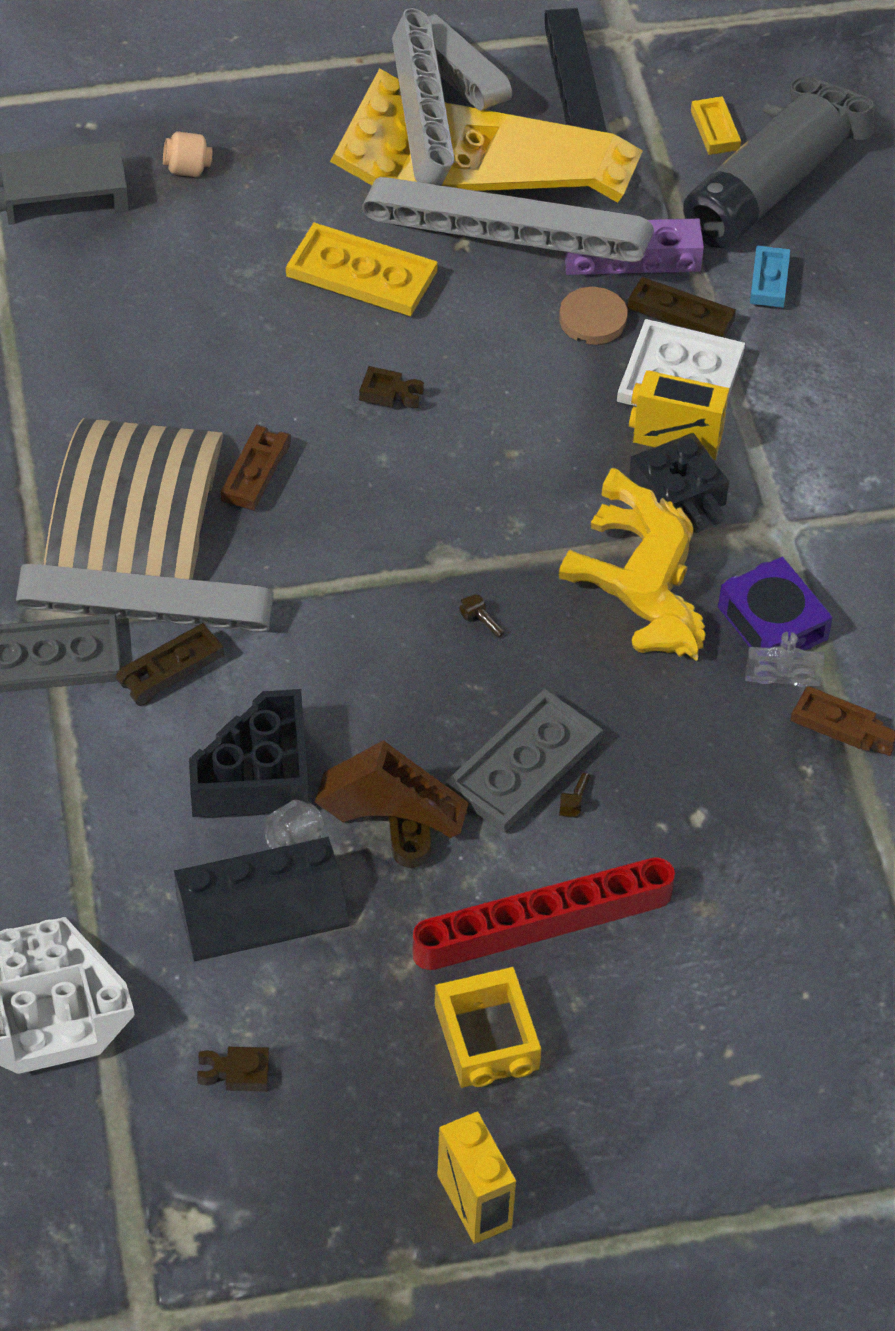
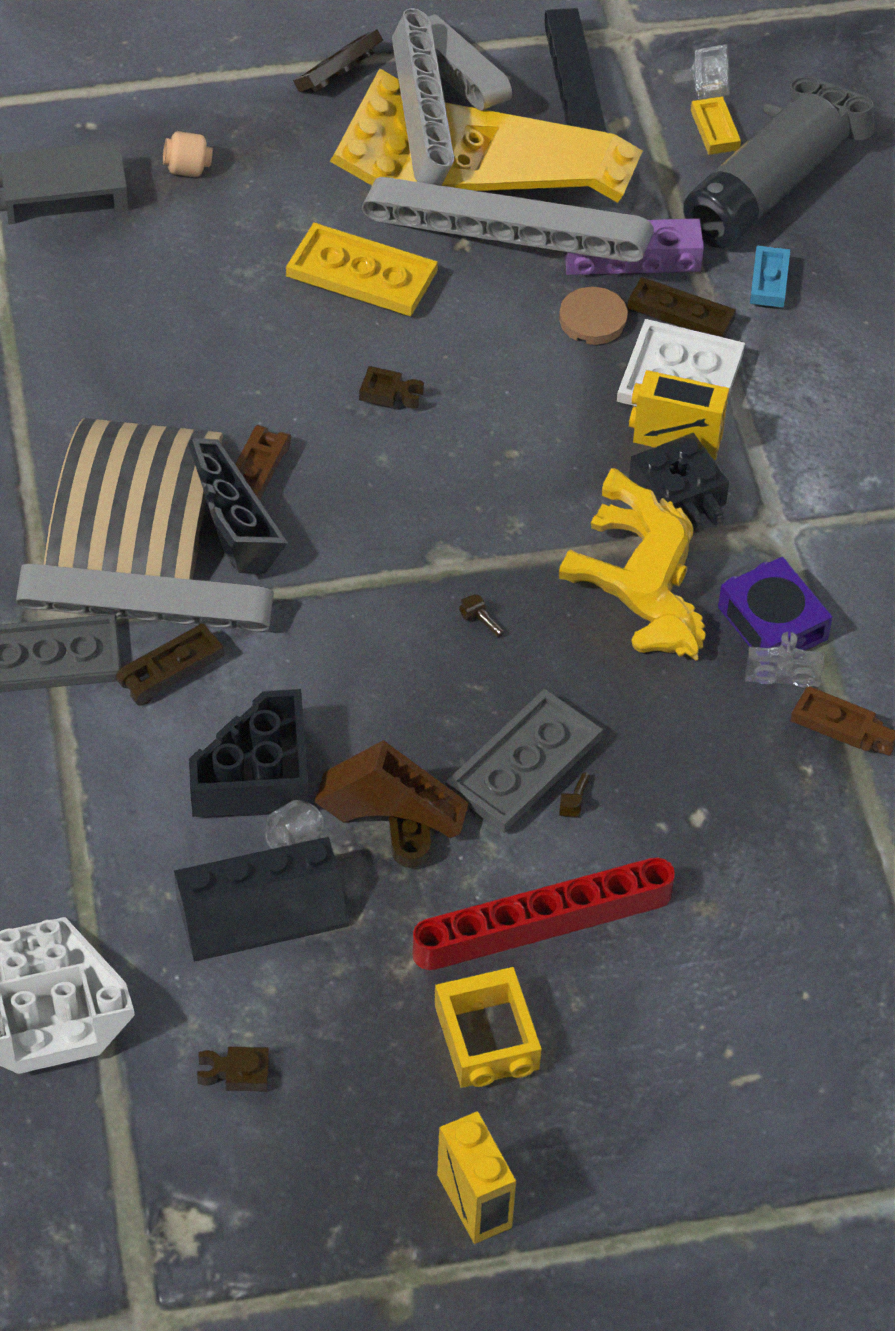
(239, 517): none -> black wedge
(339, 62): none -> dark brown plate
(708, 72): none -> clear plate

